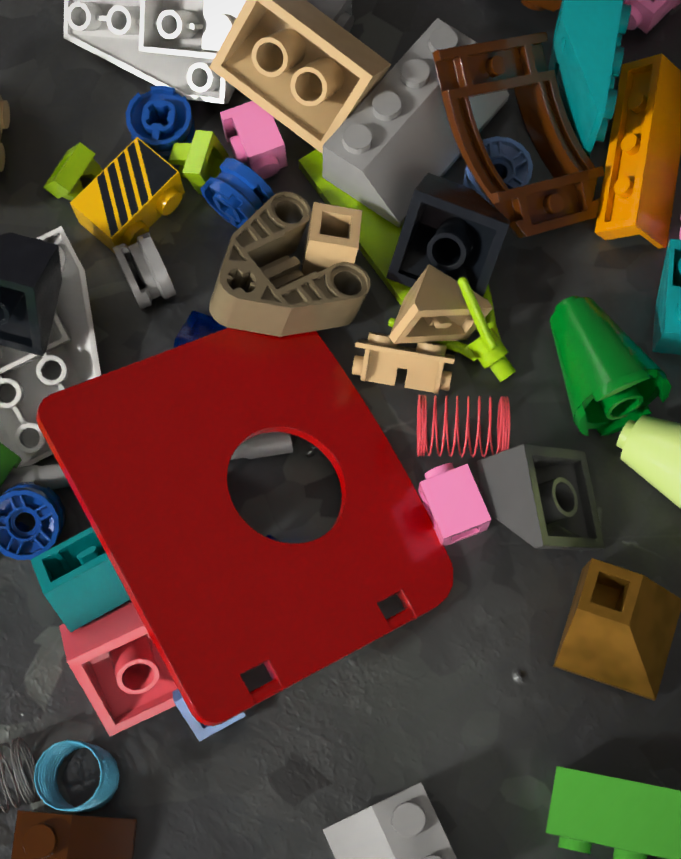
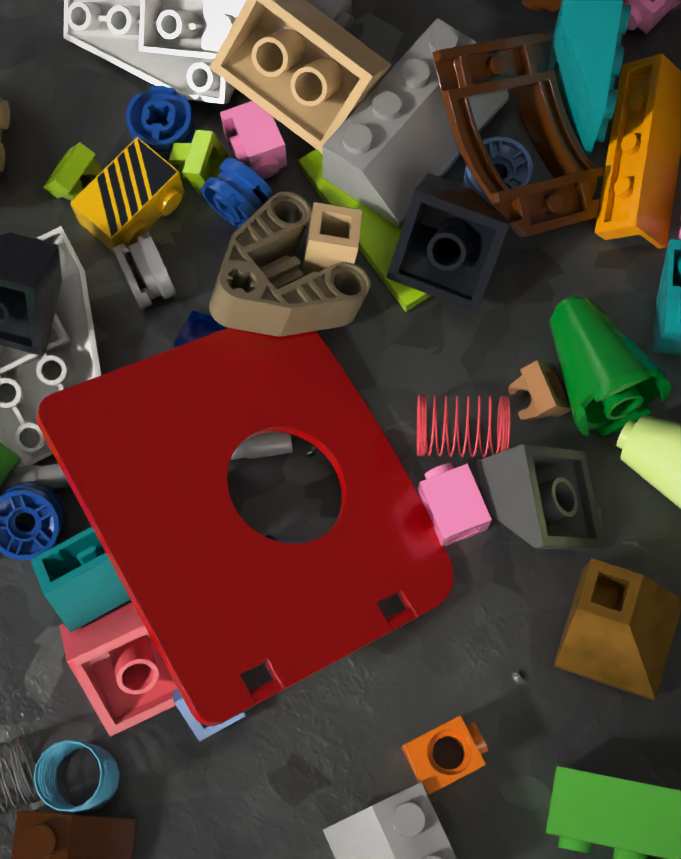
(420, 754): none -> orange brick
(422, 363): tan hinge -> none
(435, 311): tan slope -> none
(487, 347): lime plant -> none
(546, 391): none -> medium nougat tile

